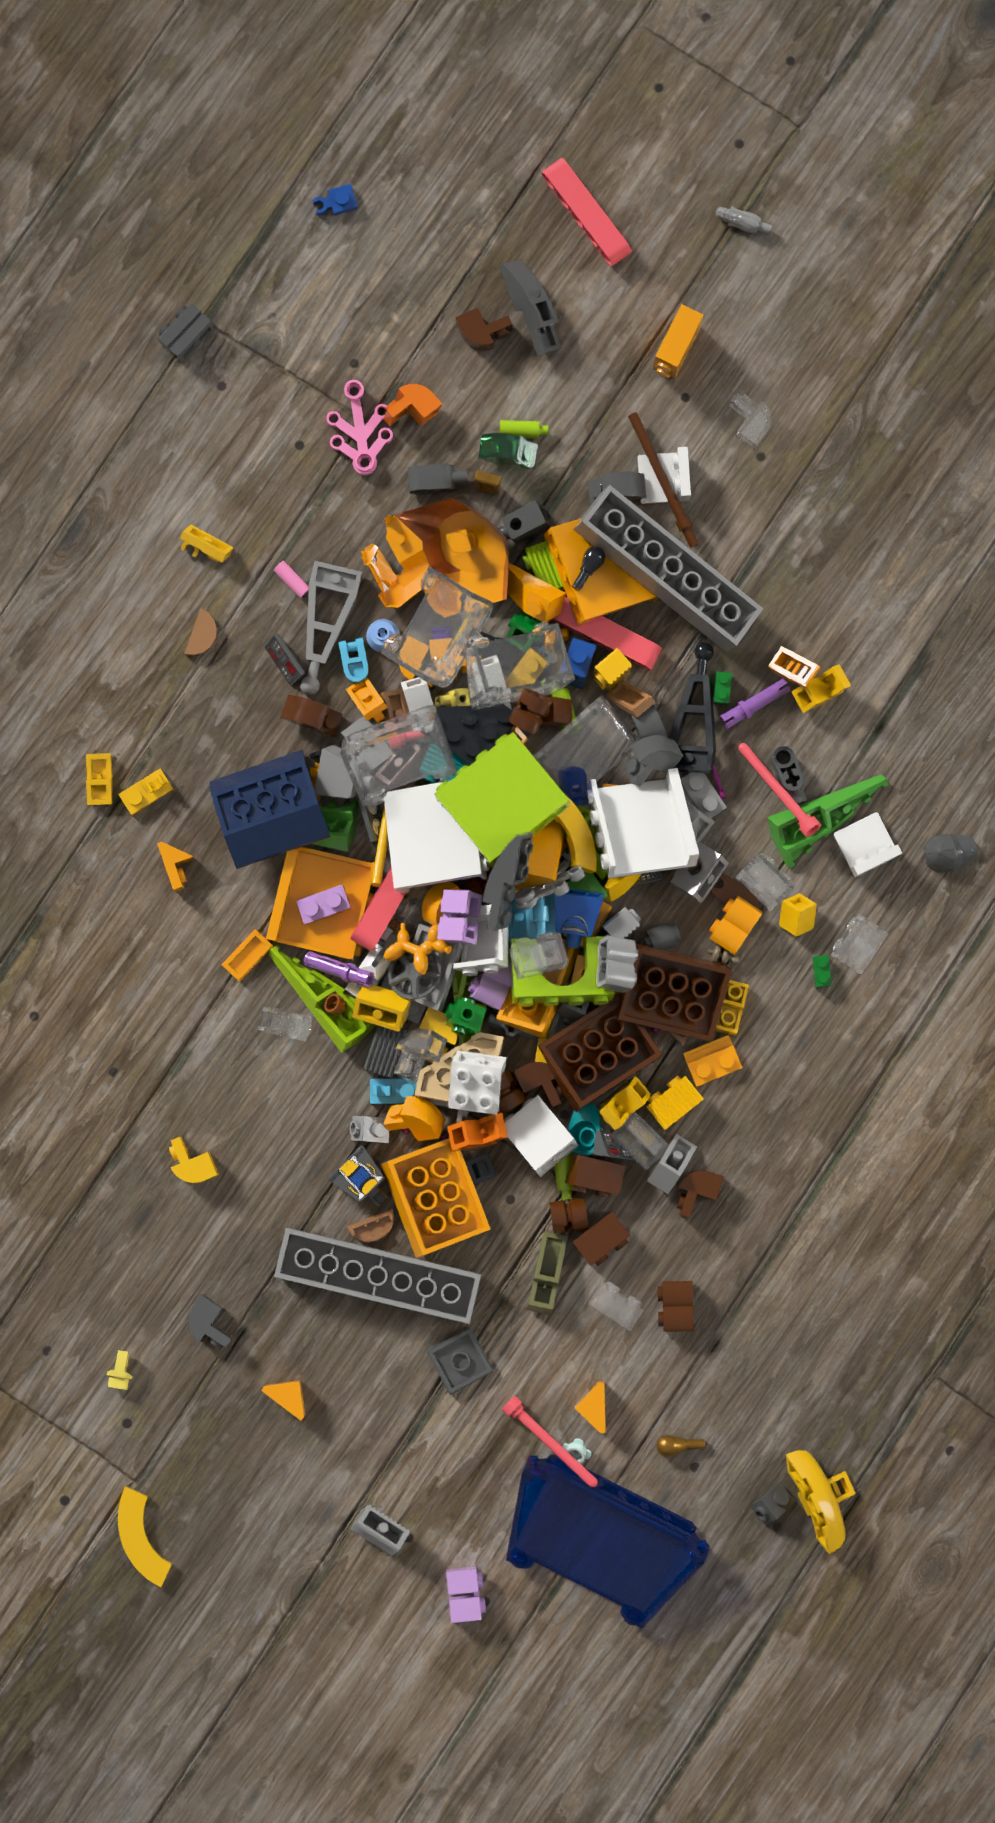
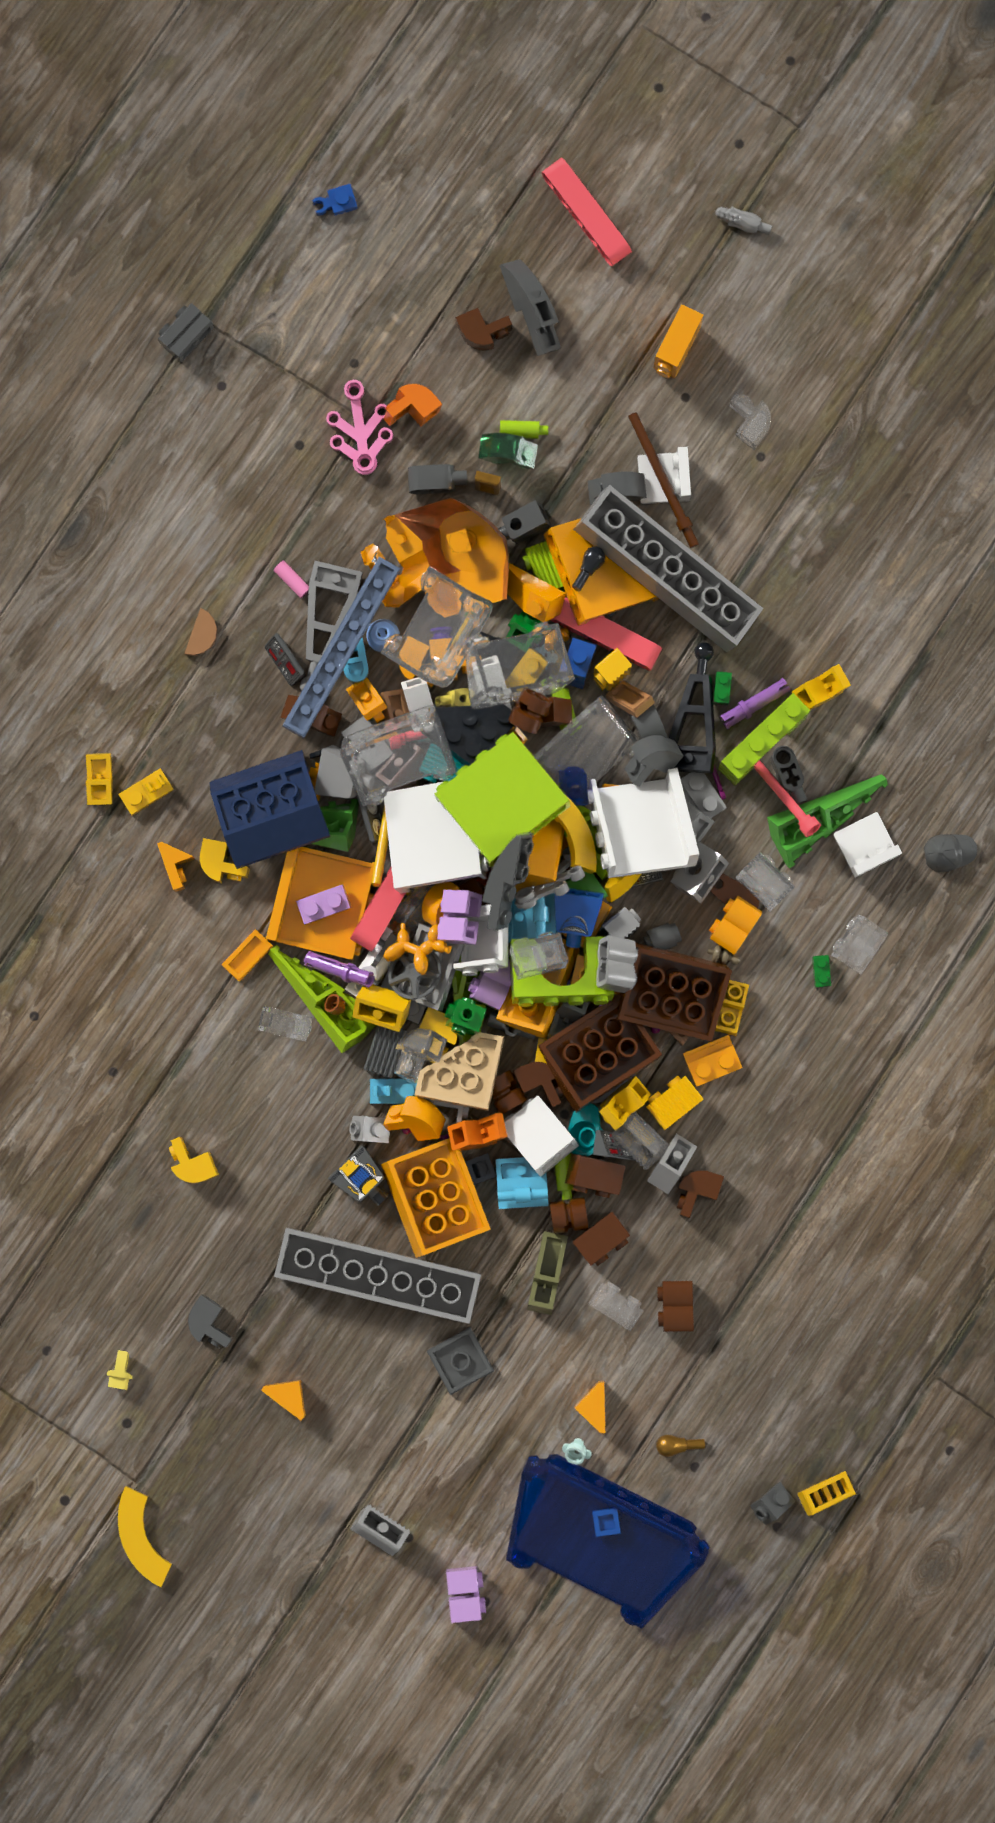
(206, 543): yellow plate -> none
(213, 862): none -> yellow brick
(341, 647): none -> sand blue tile
(374, 1227): medium nougat tile -> none
(476, 1082): white bracket -> none
(515, 1409): coral piece -> none
(520, 1184): none -> medium azure plate
(606, 1522): none -> blue tile
(763, 738): none -> lime arch
(782, 658): slope -> none
(797, 914): yellow panel -> none
(826, 1511): yellow brick -> none

